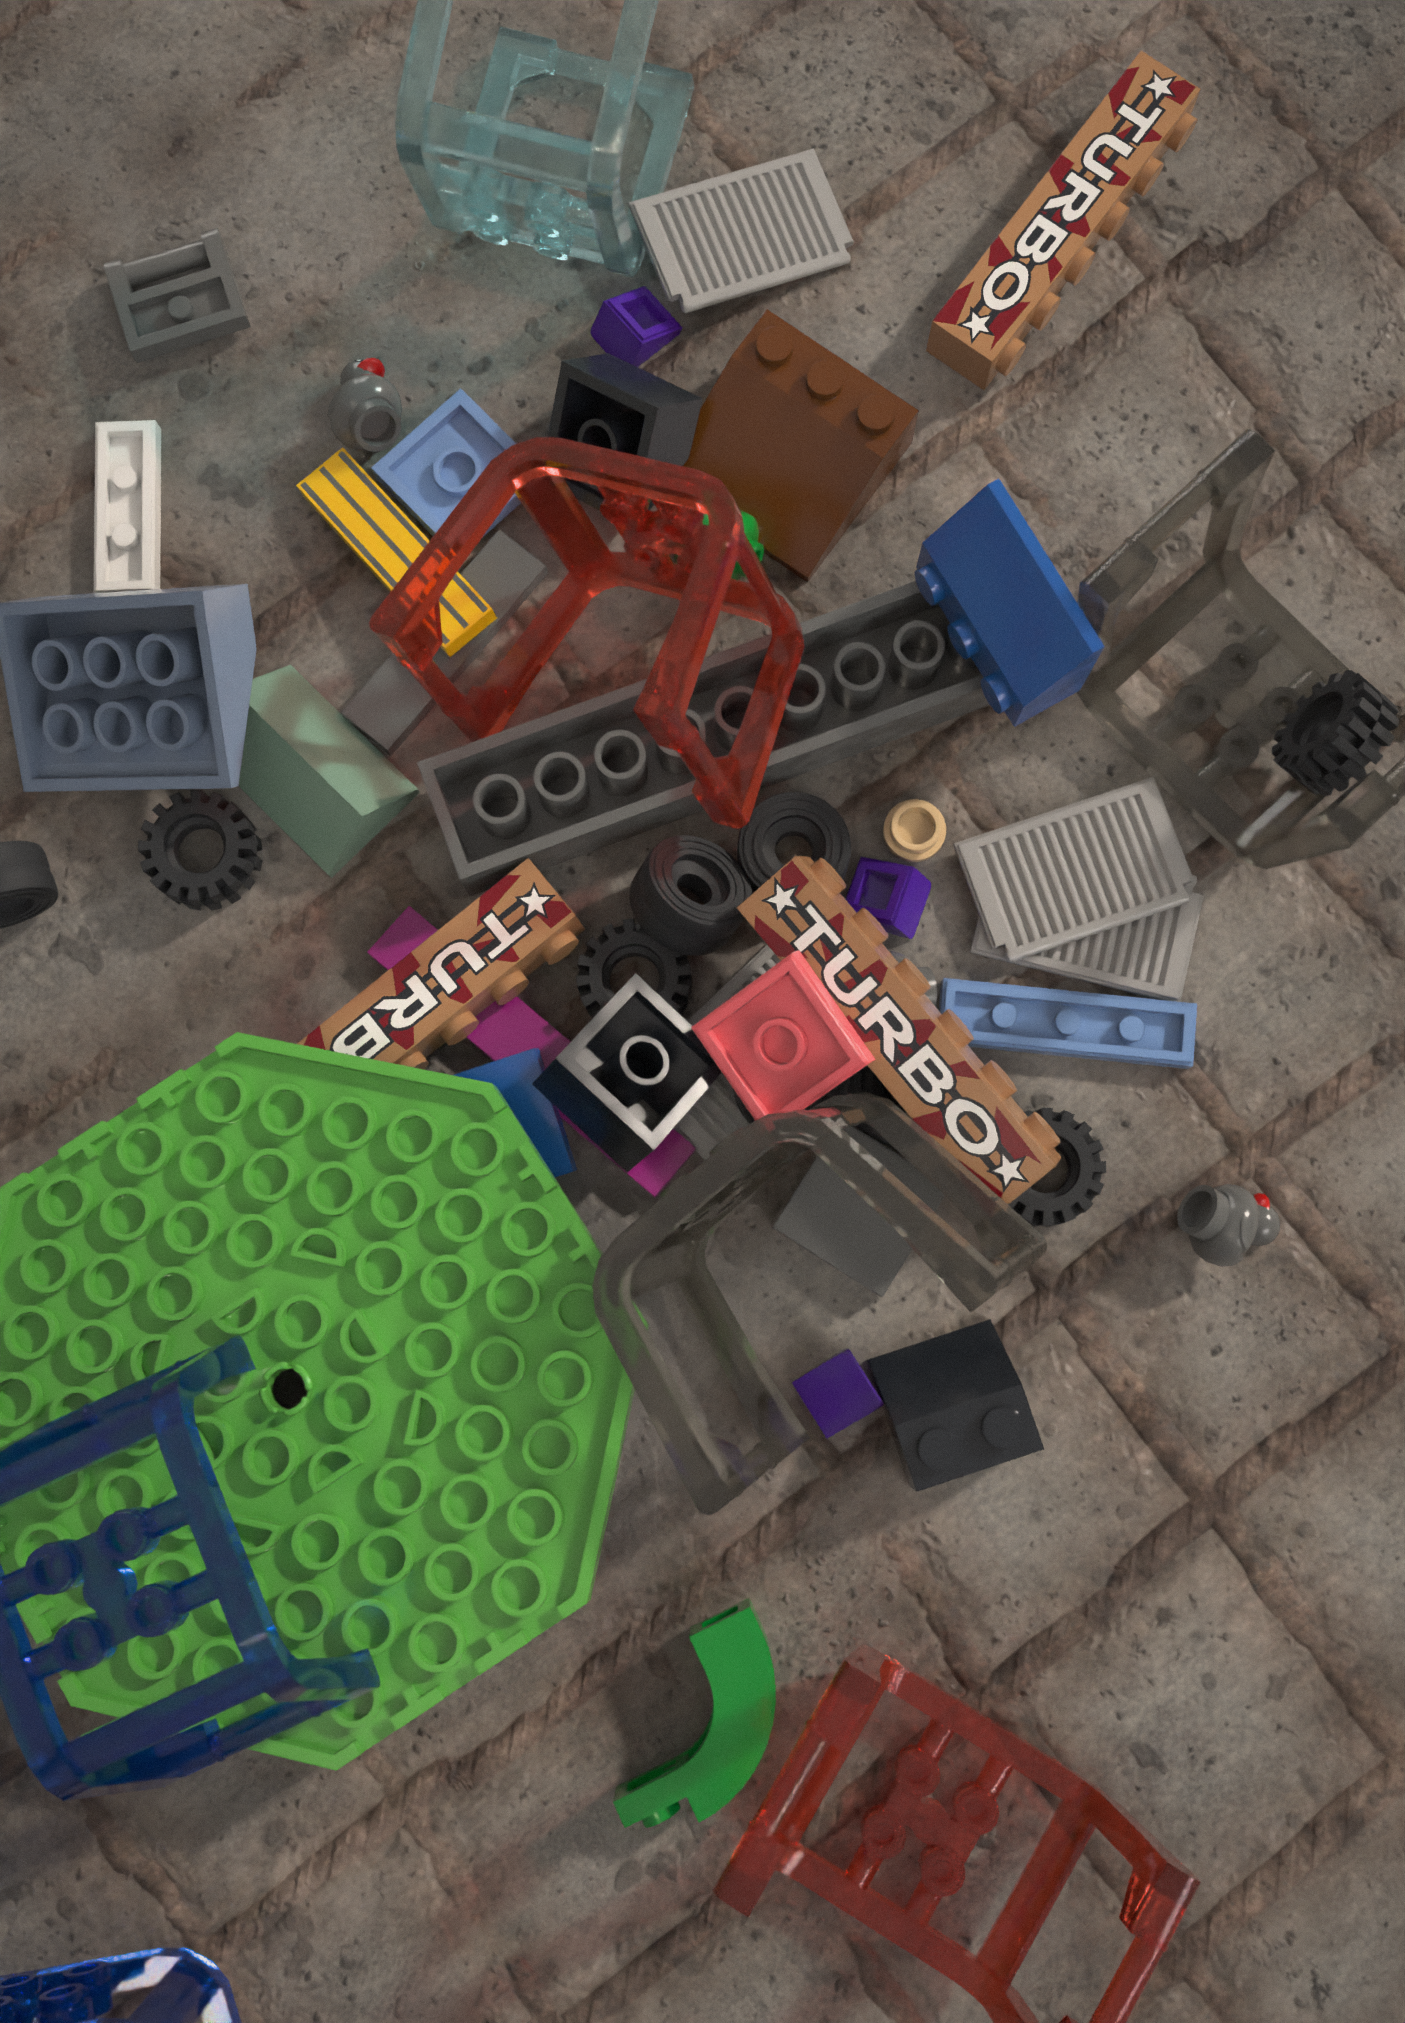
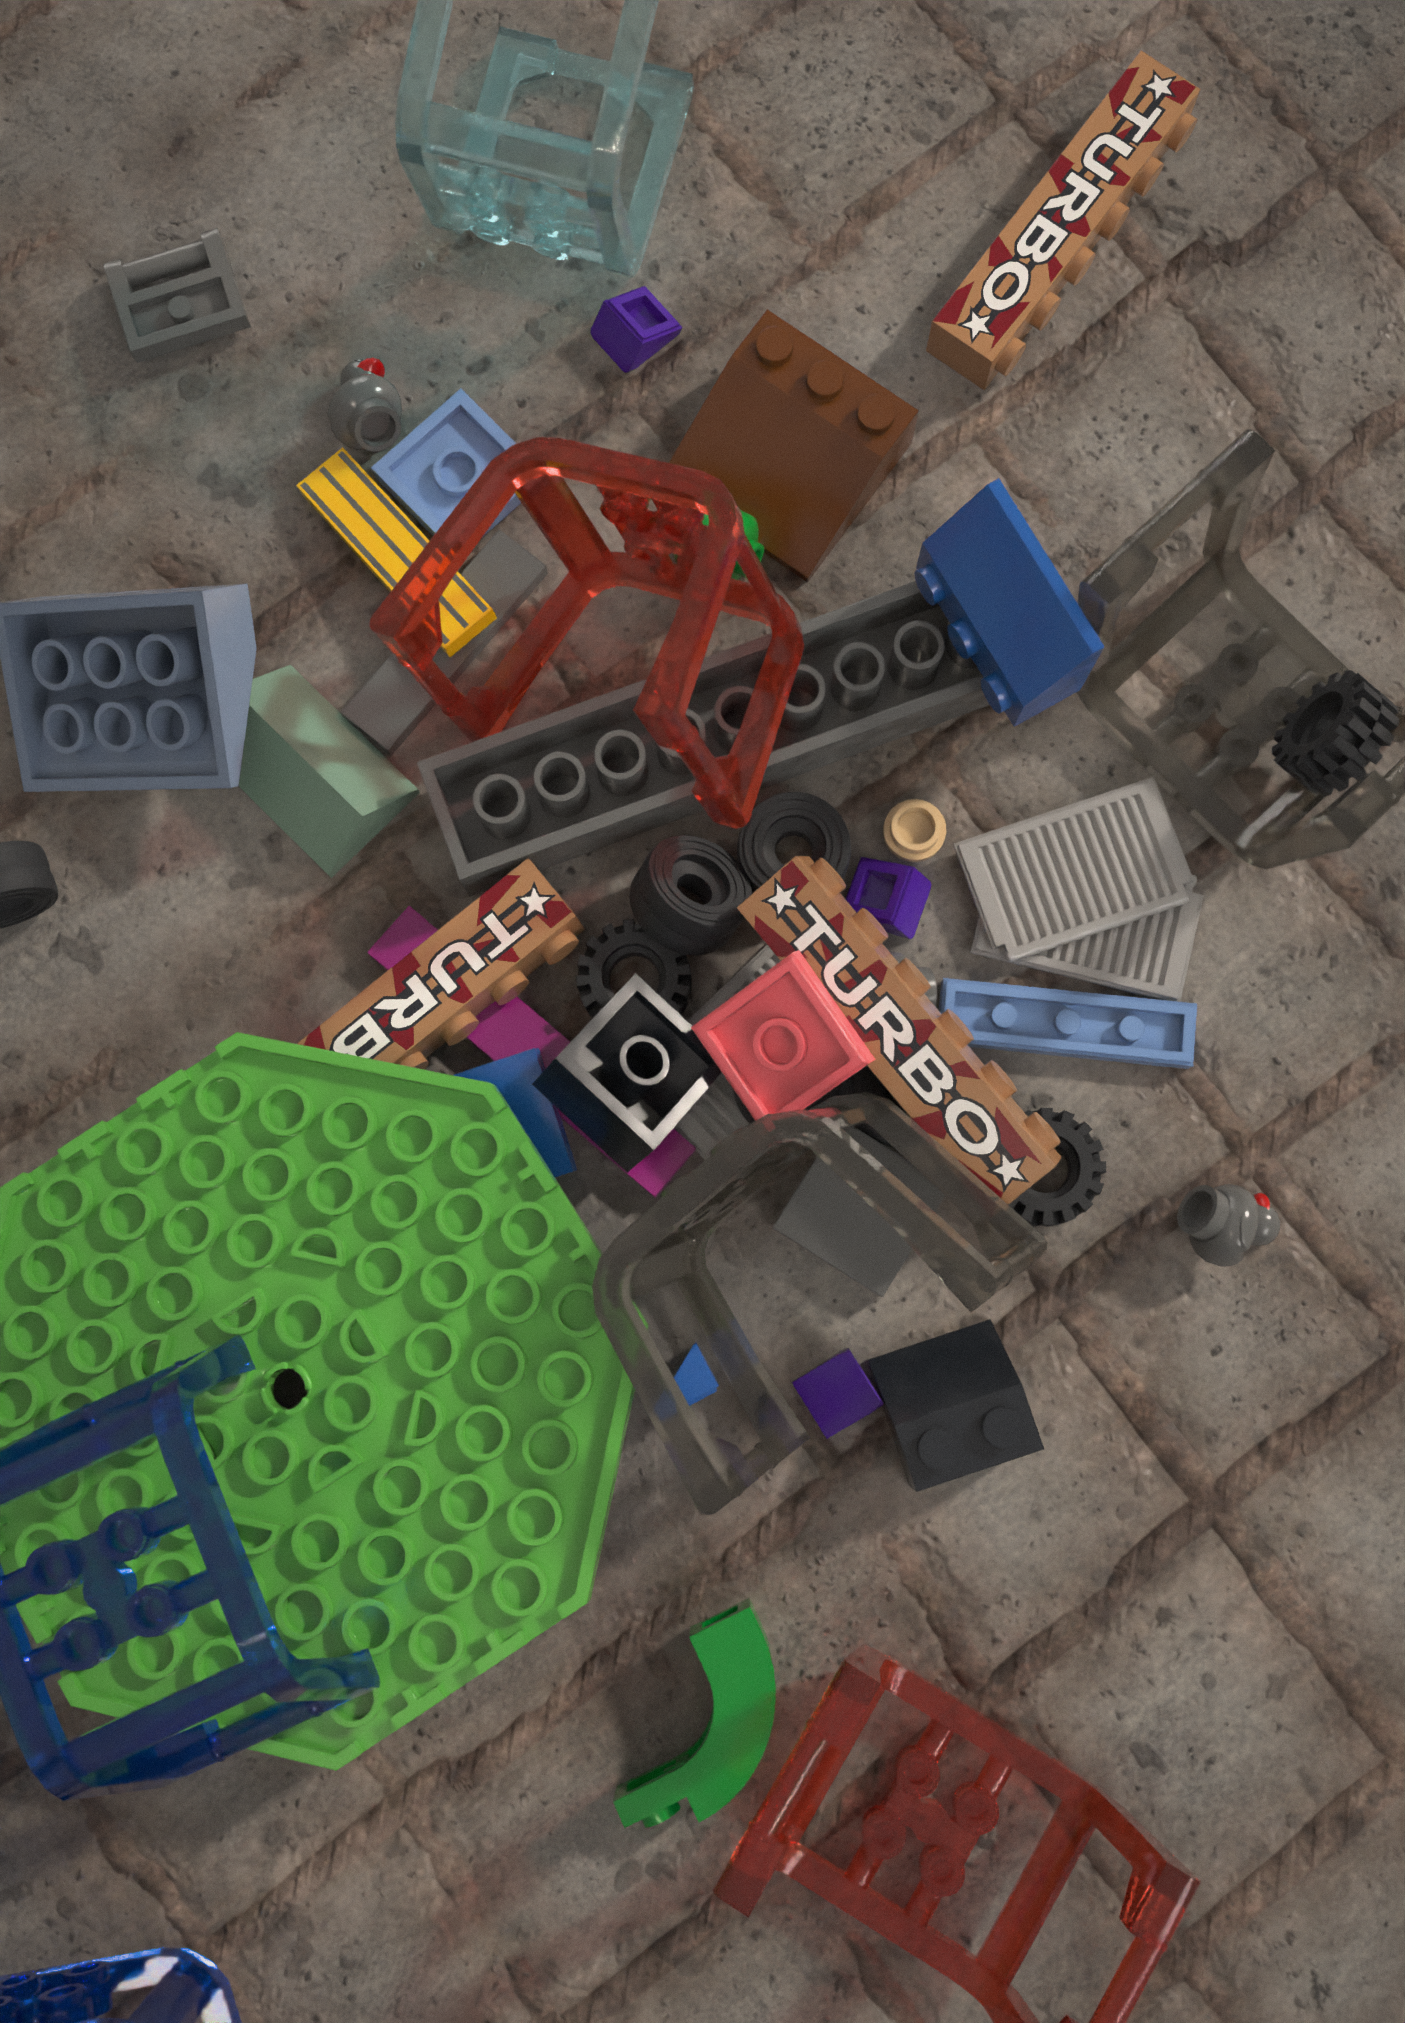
(127, 506): white tile -> none
(170, 829): black tyre -> none
(621, 410): black slope -> none
(695, 1376): none -> blue slope
(743, 231): light grey window -> none

